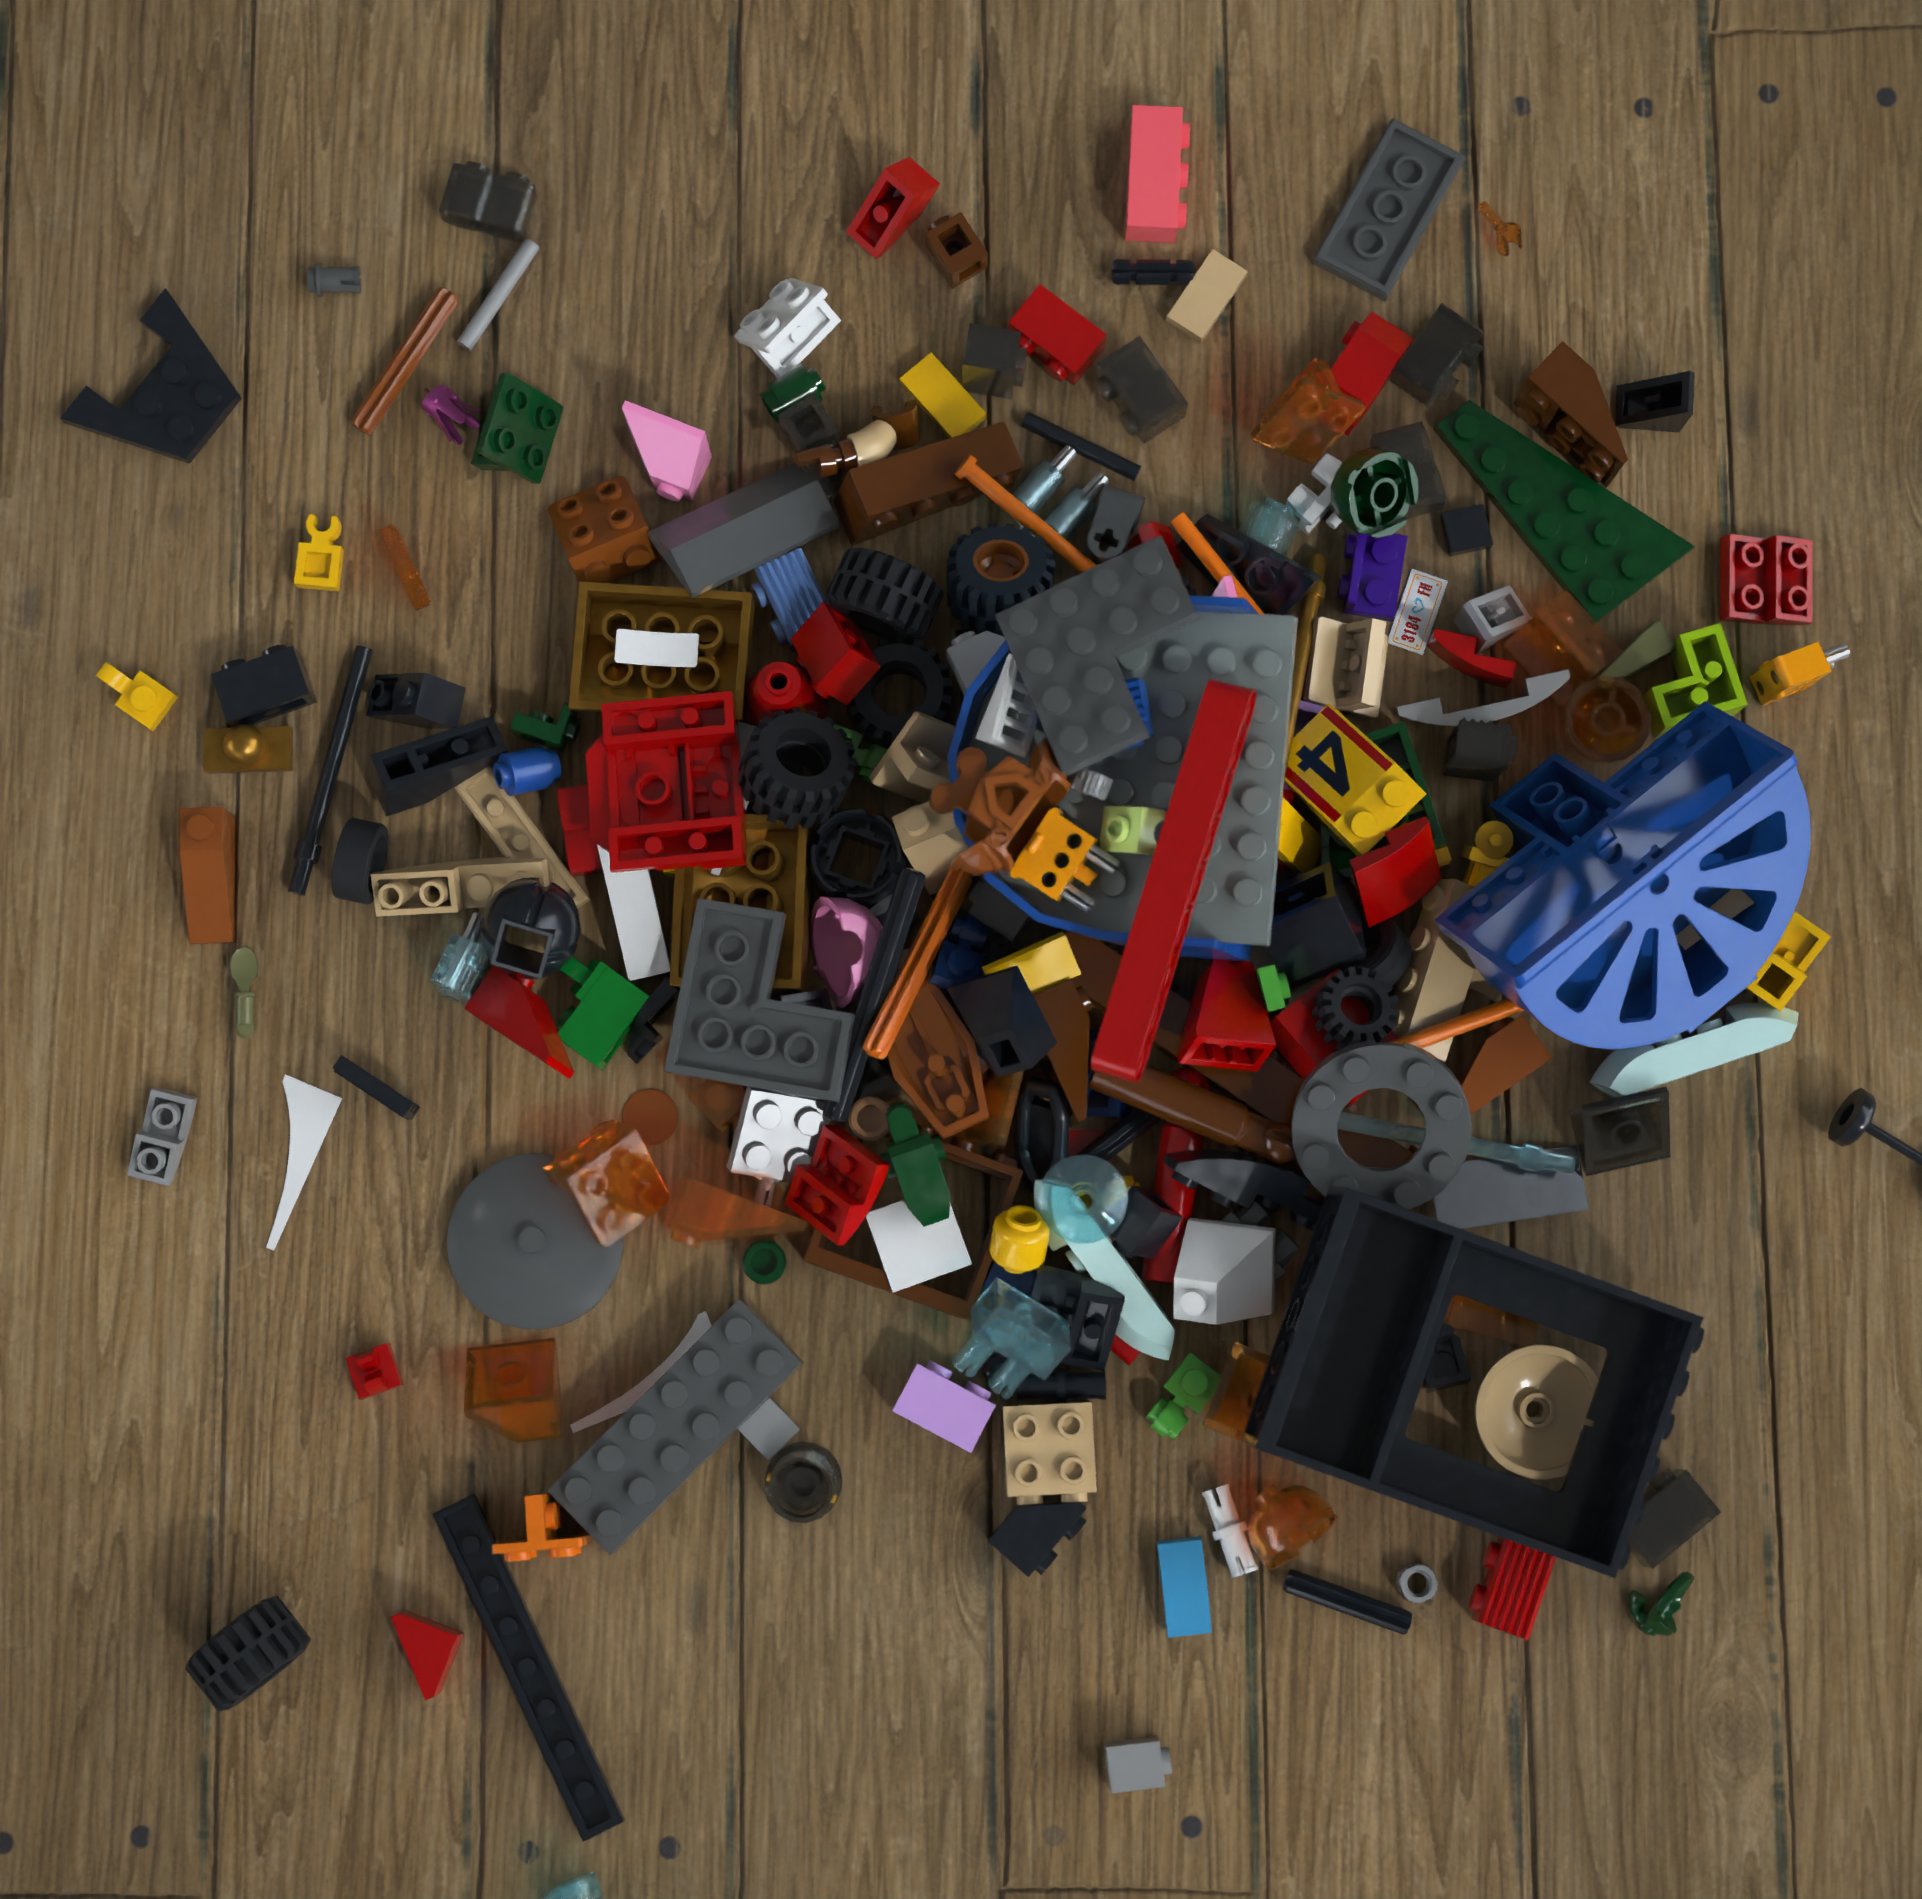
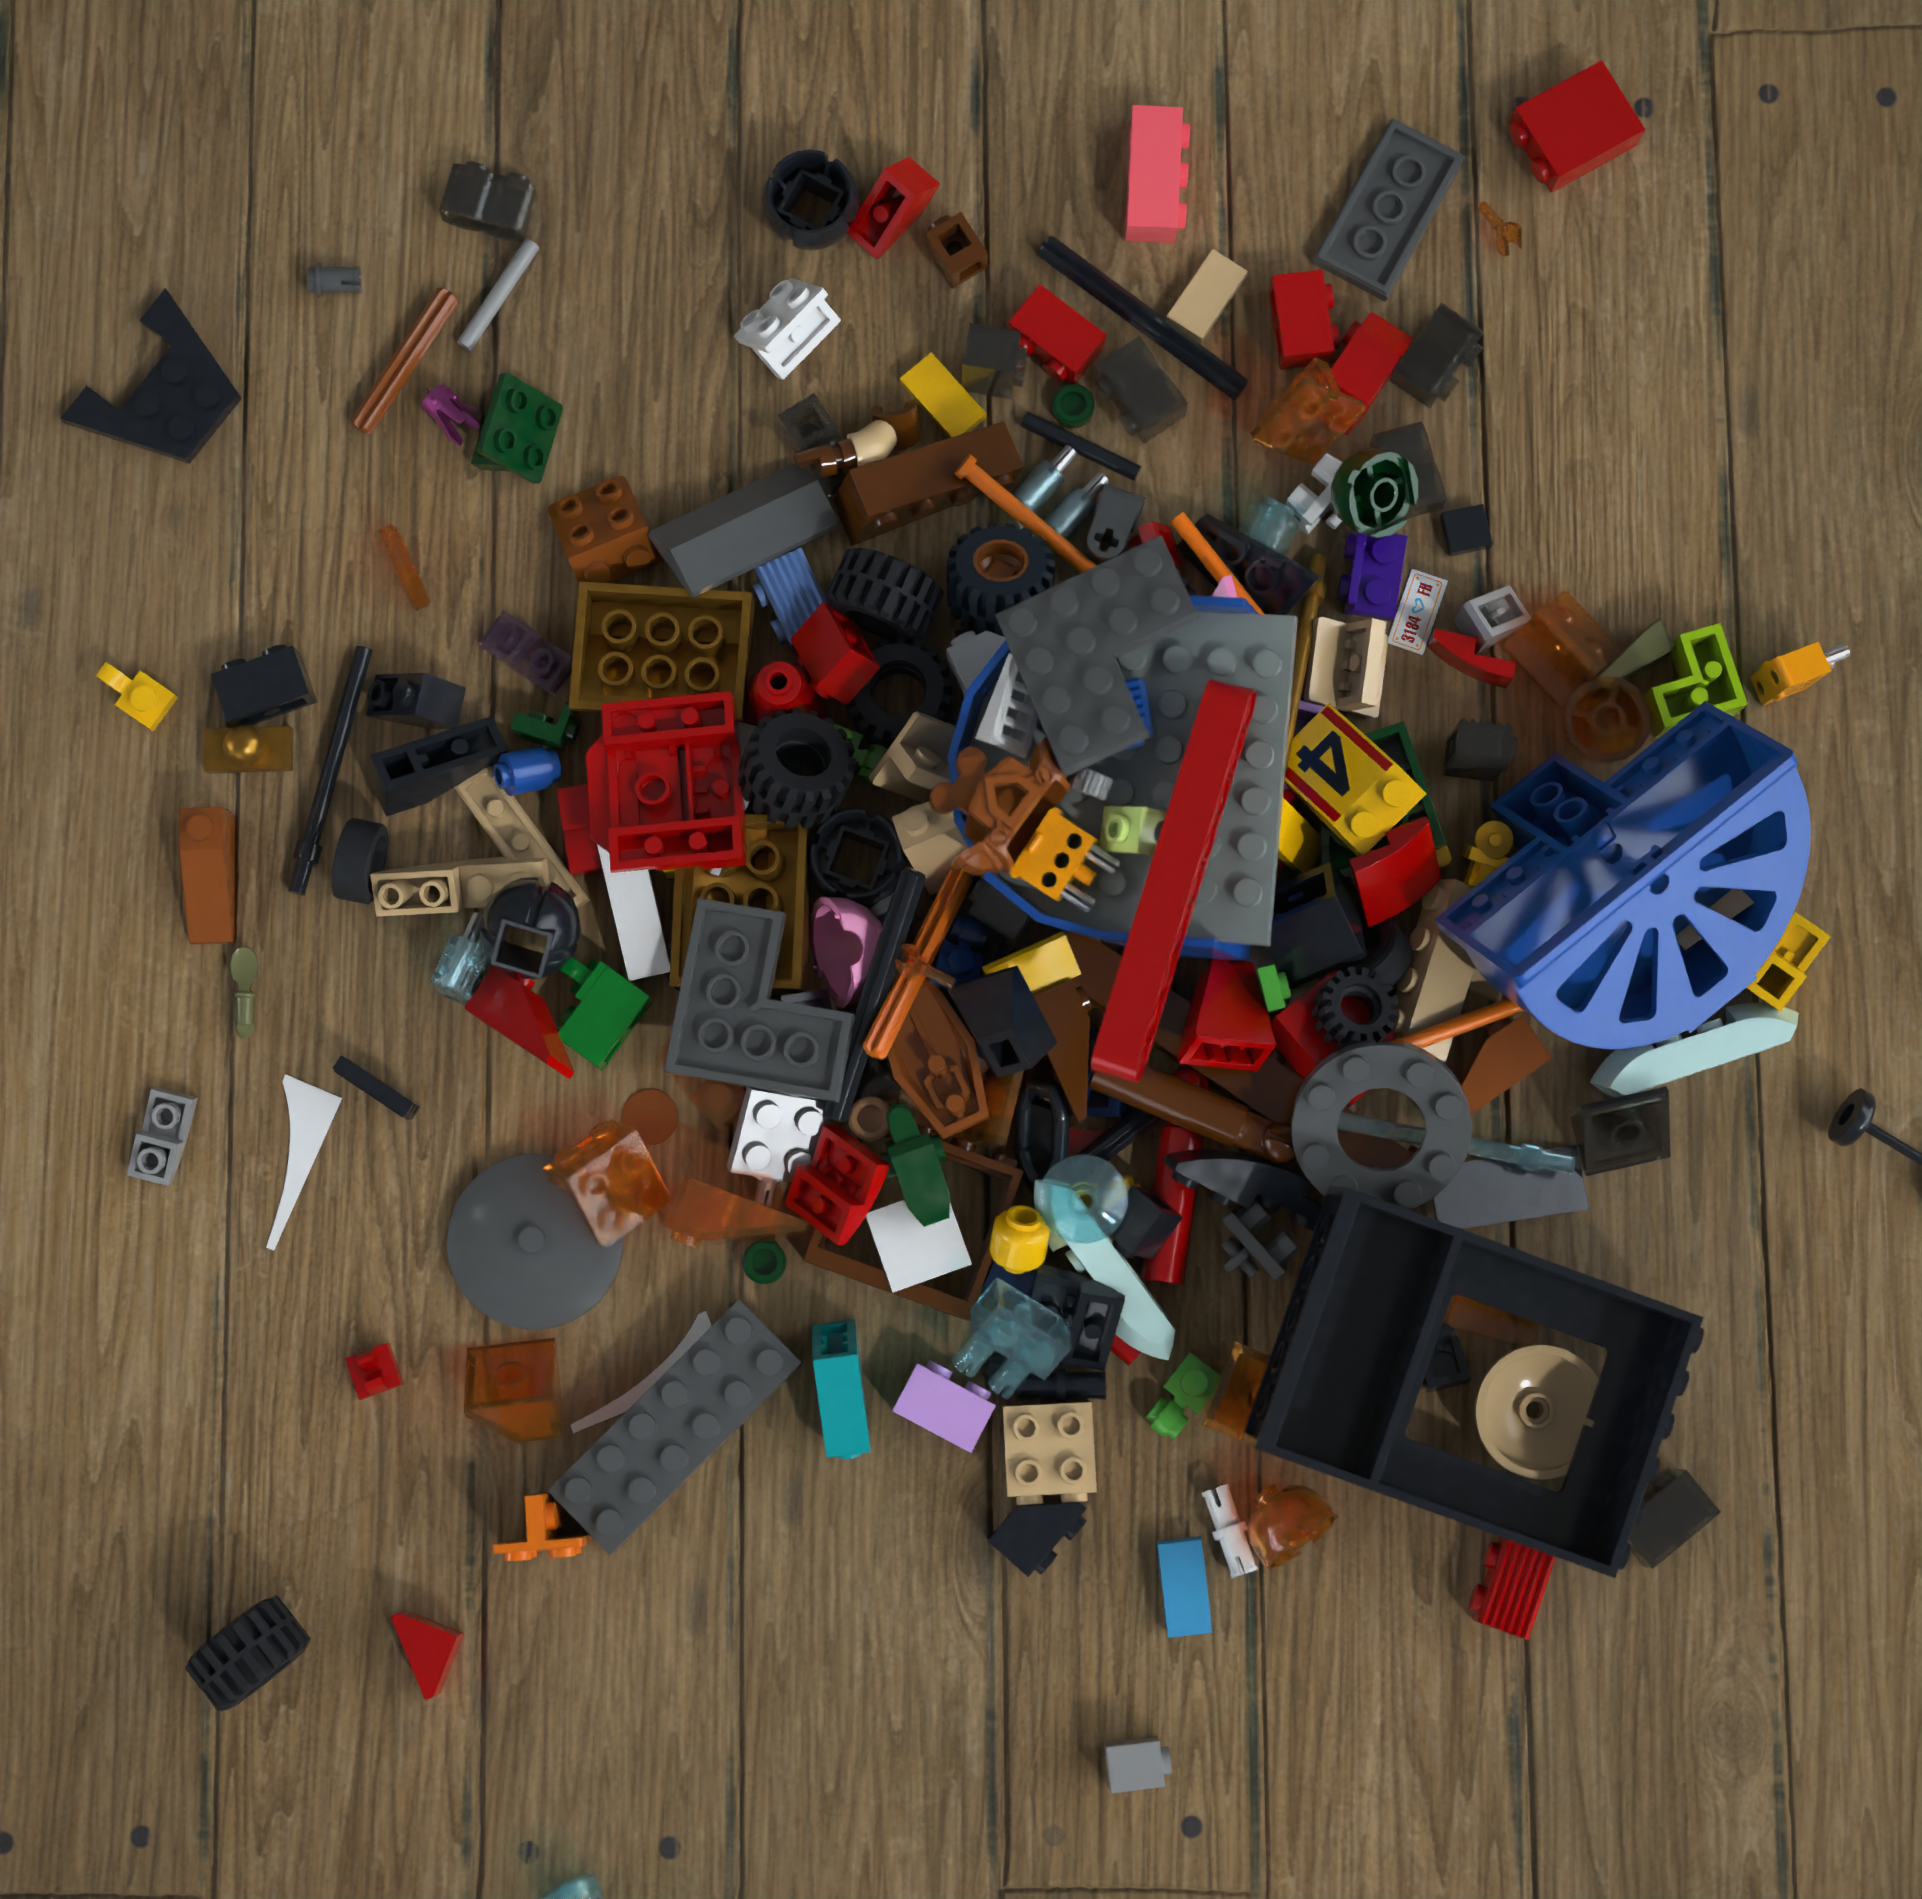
(320, 561): yellow plate -> none
(527, 653): none -> clear purple slope
(529, 1668): black tile -> none
(643, 1035): black slope -> none
(656, 648): white sticker -> none
(670, 451): bright pink slope -> none
(769, 1428): light grey tile -> none
(791, 389): dark green brick -> none
(803, 1482): clear smoke piece -> none
(823, 178): none -> black piece
(840, 1389): none -> teal slope
(917, 967): none -> clear orange hand
(1073, 406): none -> dark green tile
(1142, 317): none -> black axle
(1152, 271): black axle -> none
(1224, 1272): white slope -> none
(1302, 318): none -> red brick
(1347, 1601): black axle -> none
(1402, 1586): light grey axle -> none
(1535, 691): light grey slope -> none
(1572, 410): reddish brown slope -> none
(1575, 126): none -> red brick
(1575, 527): dark green wing -> none
(1656, 403): black slope -> none
(1660, 1617): dark green piece -> none
(1766, 580): red slope -> none

